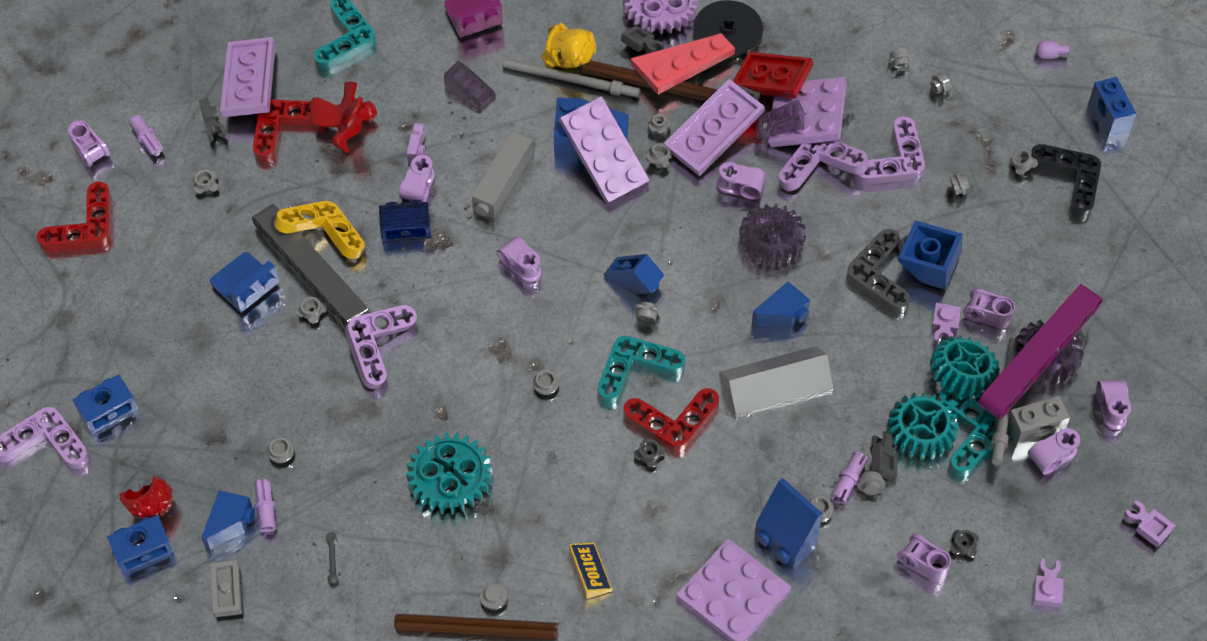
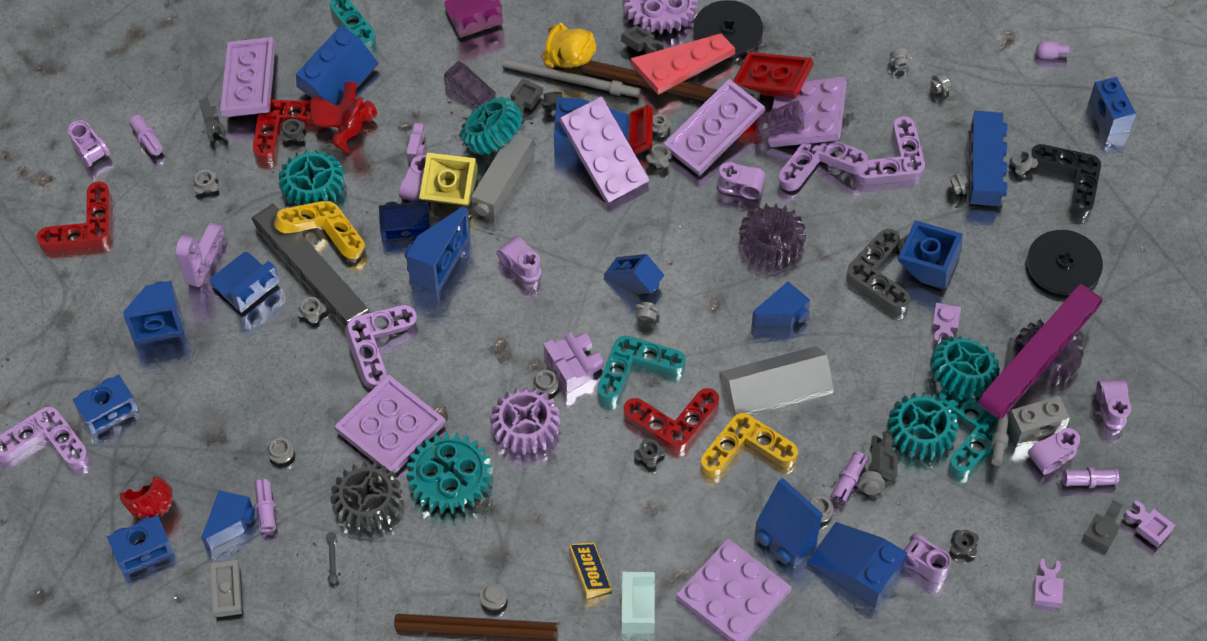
(154, 313): none -> blue slope
(197, 258): none -> lavender beam
(292, 125): none -> dark grey plate
(296, 181): none -> teal gear
(337, 61): none -> blue slope
(356, 488): none -> dark grey gear
(390, 424): none -> lavender plate
(437, 250): none -> blue slope
(448, 179): none -> light yellow slope
(491, 125): none -> teal gear
(524, 411): none -> lavender gear
(526, 95): none -> dark grey plate
(550, 99): none -> dark grey plate
(570, 361): none -> lavender hips
(638, 602): none -> light aqua panel
(641, 129): none -> red tile
(749, 437): none -> yellow beam
(858, 561): none -> blue slope
(987, 158): none -> blue brick
(989, 309): lavender piece -> none
(1051, 249): none -> black piece
(1090, 477): none -> lavender pin
(1103, 529): none -> dark grey plate

